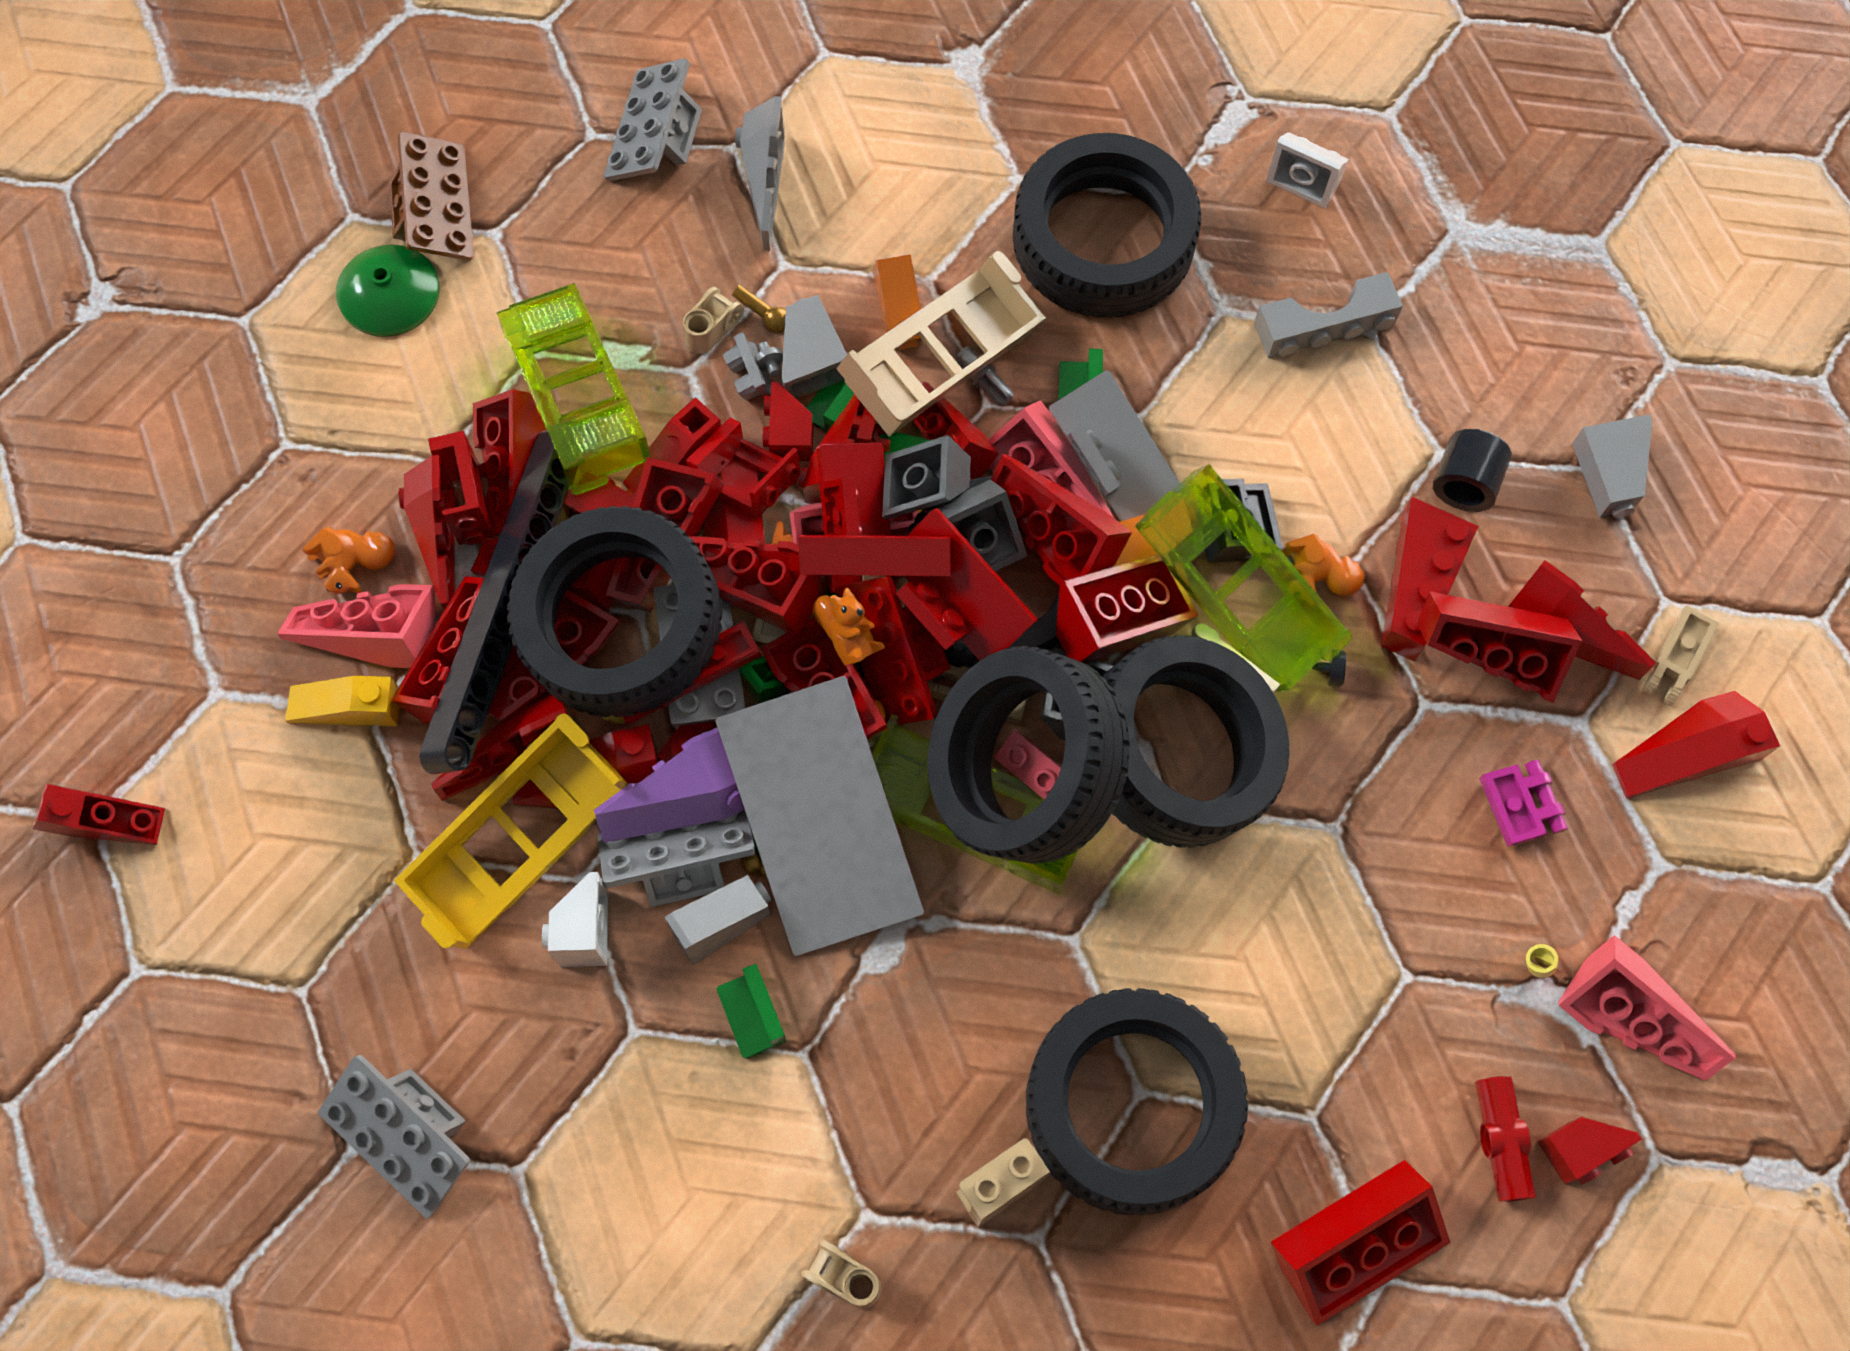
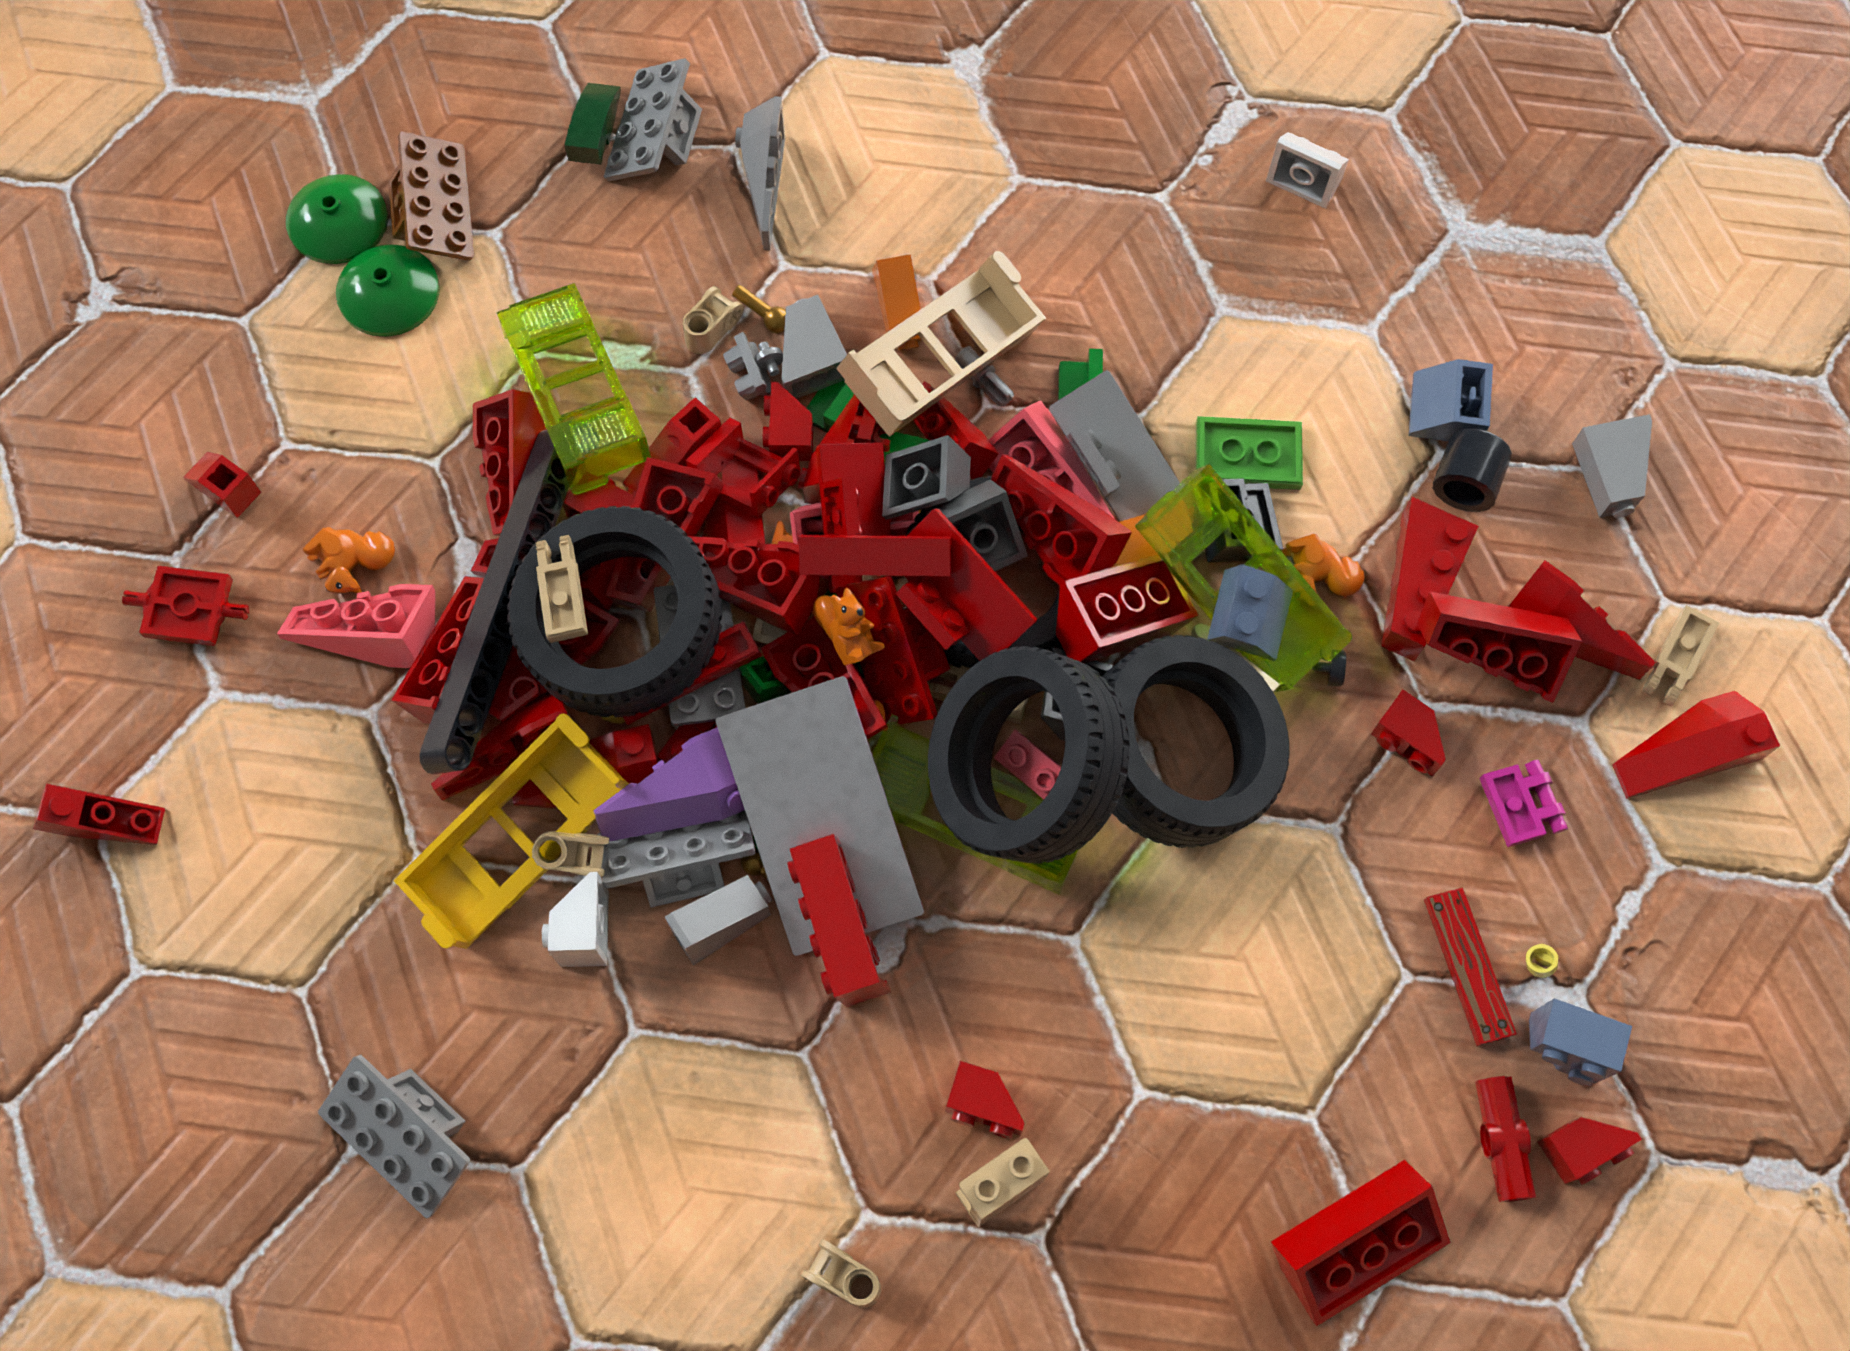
(185, 605): none -> red plate
(223, 483): none -> red slope
(338, 231): none -> green dish
(344, 702): yellow slope -> none
(424, 496): red wedge -> none
(468, 522): red panel -> none
(560, 592): none -> tan hinge
(574, 852): none -> tan piece
(592, 123): none -> dark green slope
(751, 1013): green panel -> none
(837, 921): none -> red wedge
(983, 1098): none -> red slope
(1119, 164): black tyre -> none
(1212, 1061): black tyre -> none
(1250, 611): none -> sand blue slope
(1252, 450): none -> bright green tile
(1289, 327): light grey arch -> none
(1412, 732): none -> red slope
(1450, 399): none -> sand blue slope
(1470, 967): none -> red tile
(1578, 1041): none -> sand blue slope
(1631, 1002): coral wedge -> none

